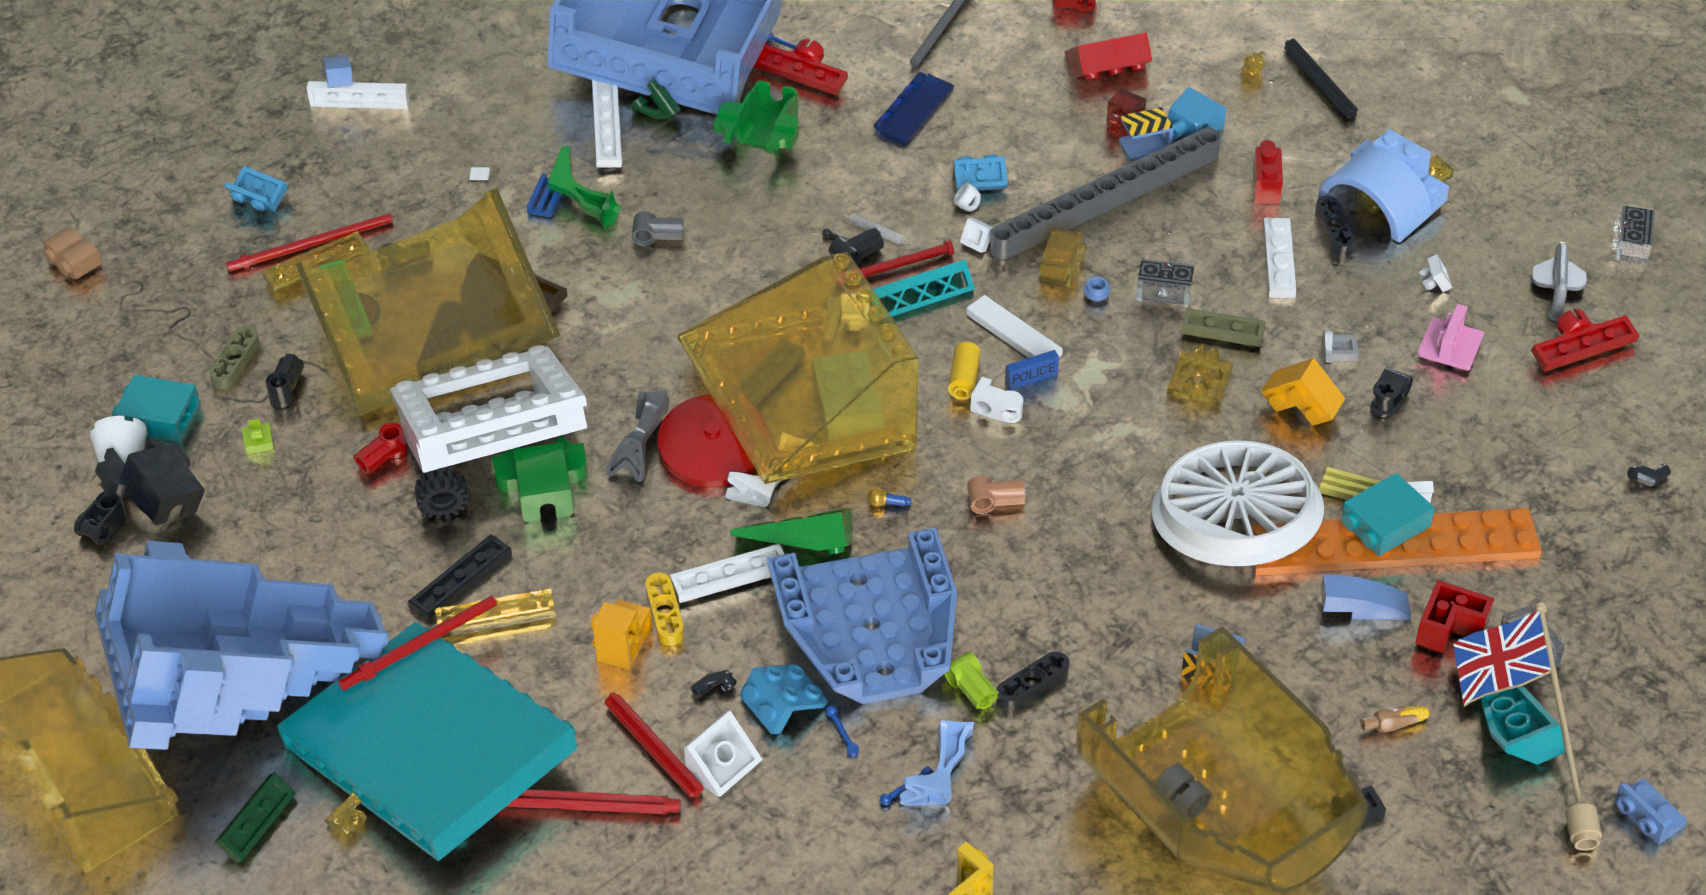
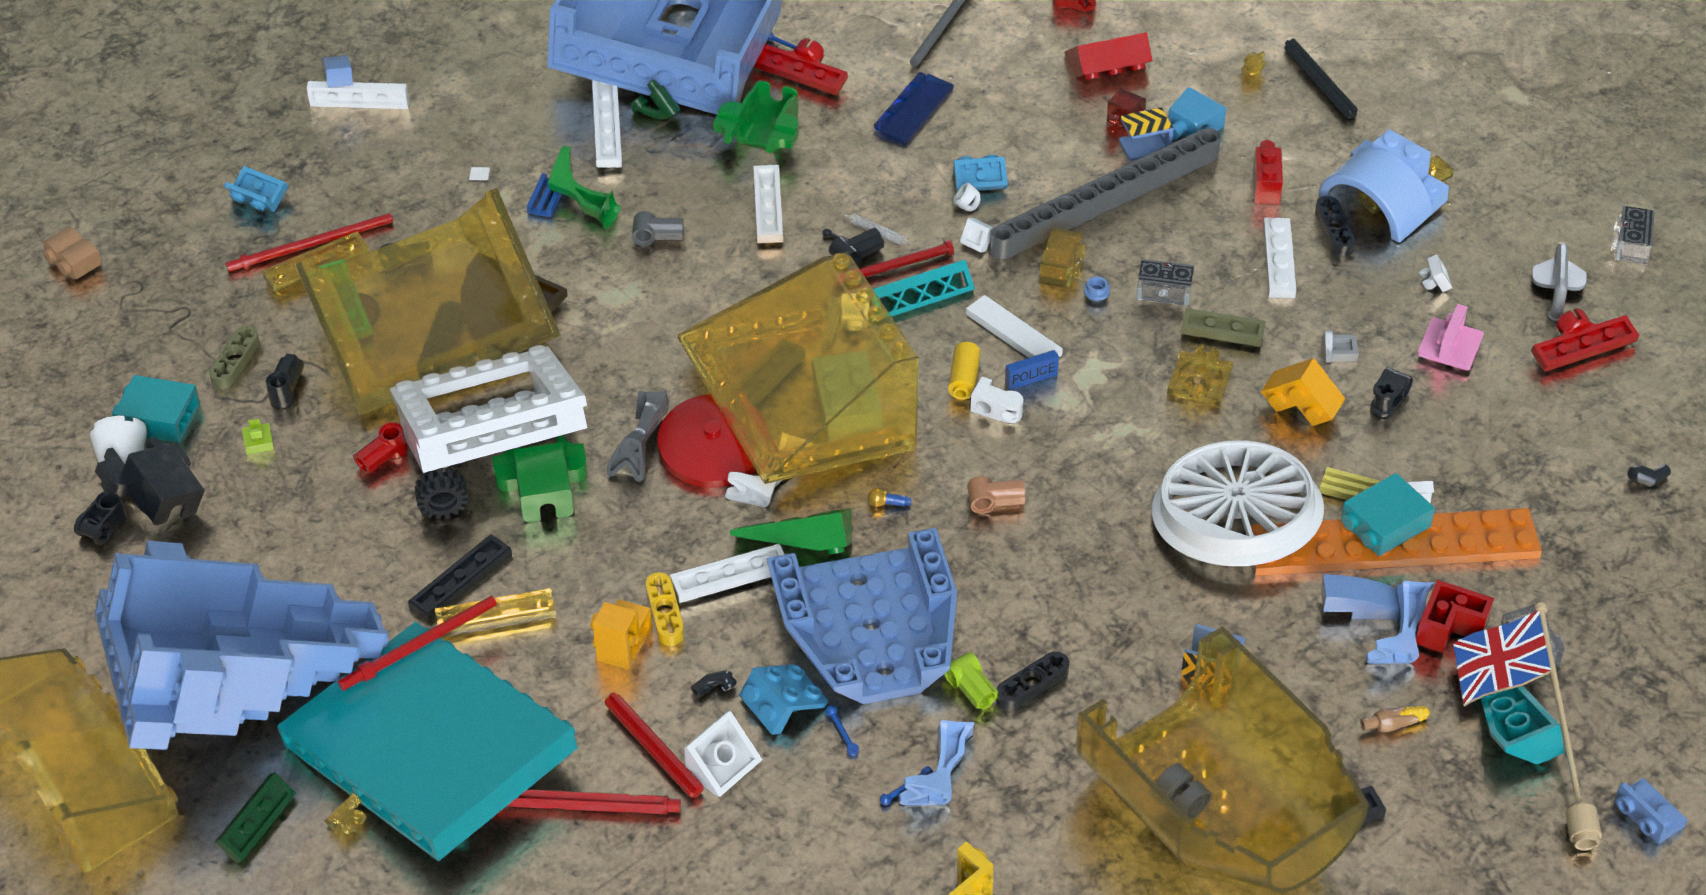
(768, 204): none -> white plate
(1403, 646): none -> light blue animal

